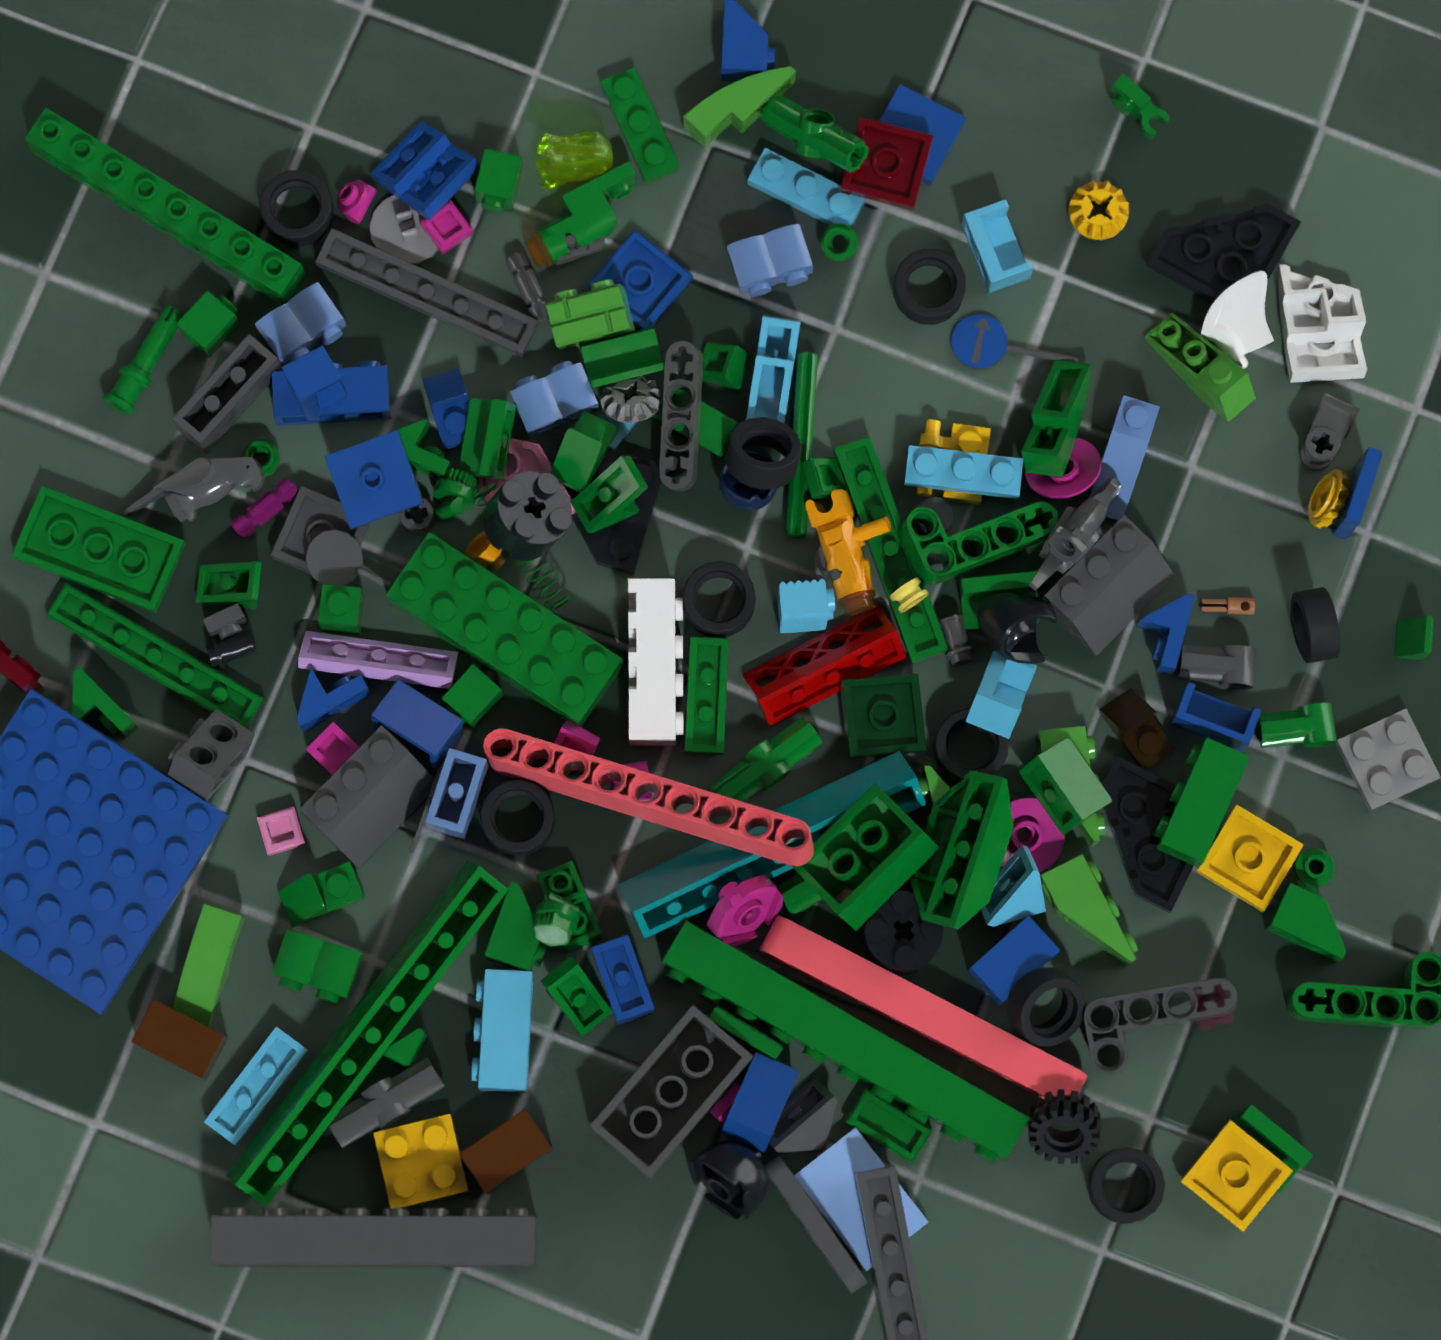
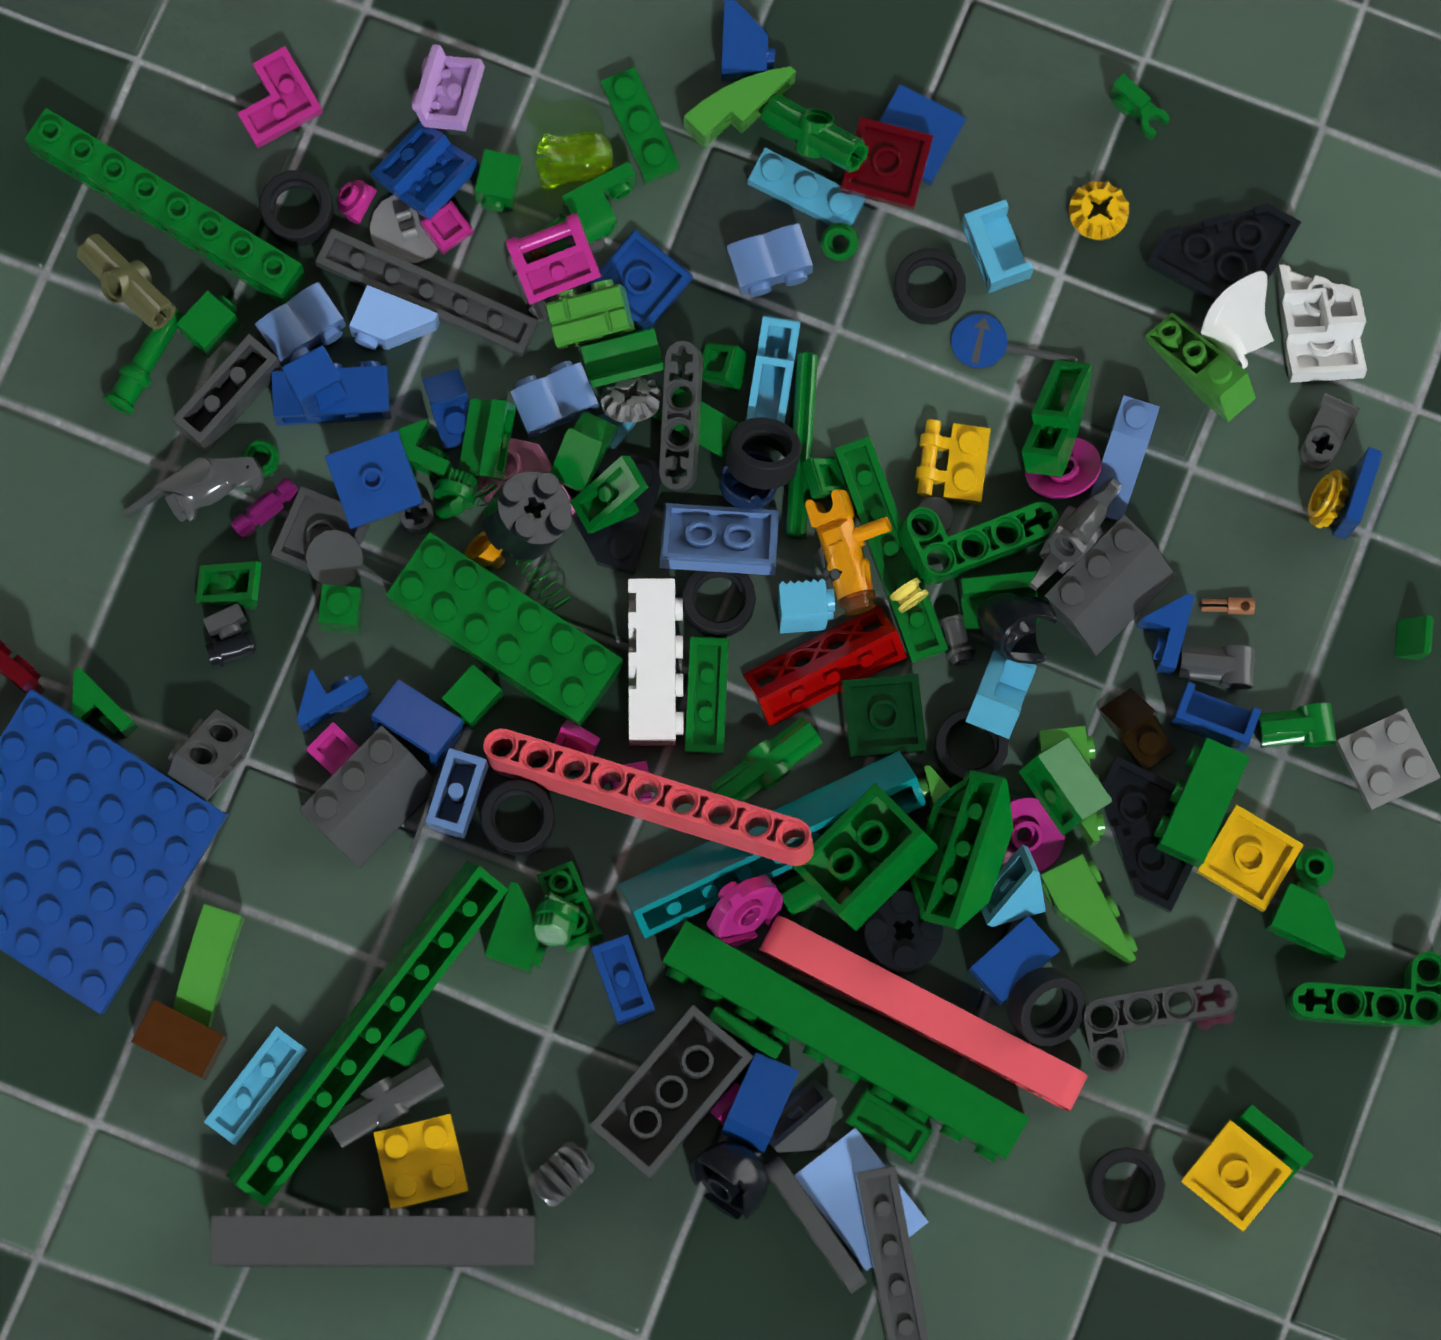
(98, 549): green plate -> none
(126, 282): none -> olive piece
(153, 656): green tile -> none
(281, 831): bright pink tile -> none
(288, 102): none -> dark pink plate
(317, 965): green brick -> none
(320, 894): green slope -> none
(378, 659): lavender plate -> none
(389, 320): none -> light blue slope
(447, 90): none -> lavender bracket
(503, 1030): medium azure brick -> none
(505, 1151): reddish brown panel -> none
(558, 271): none -> dark pink plate
(561, 1174): none -> dark grey gear
(576, 996): green slope -> none
(719, 539): none -> medium blue tile
(963, 472): medium azure plate -> none
(1068, 1110): black tyre -> none
(1315, 625): black tyre -> none

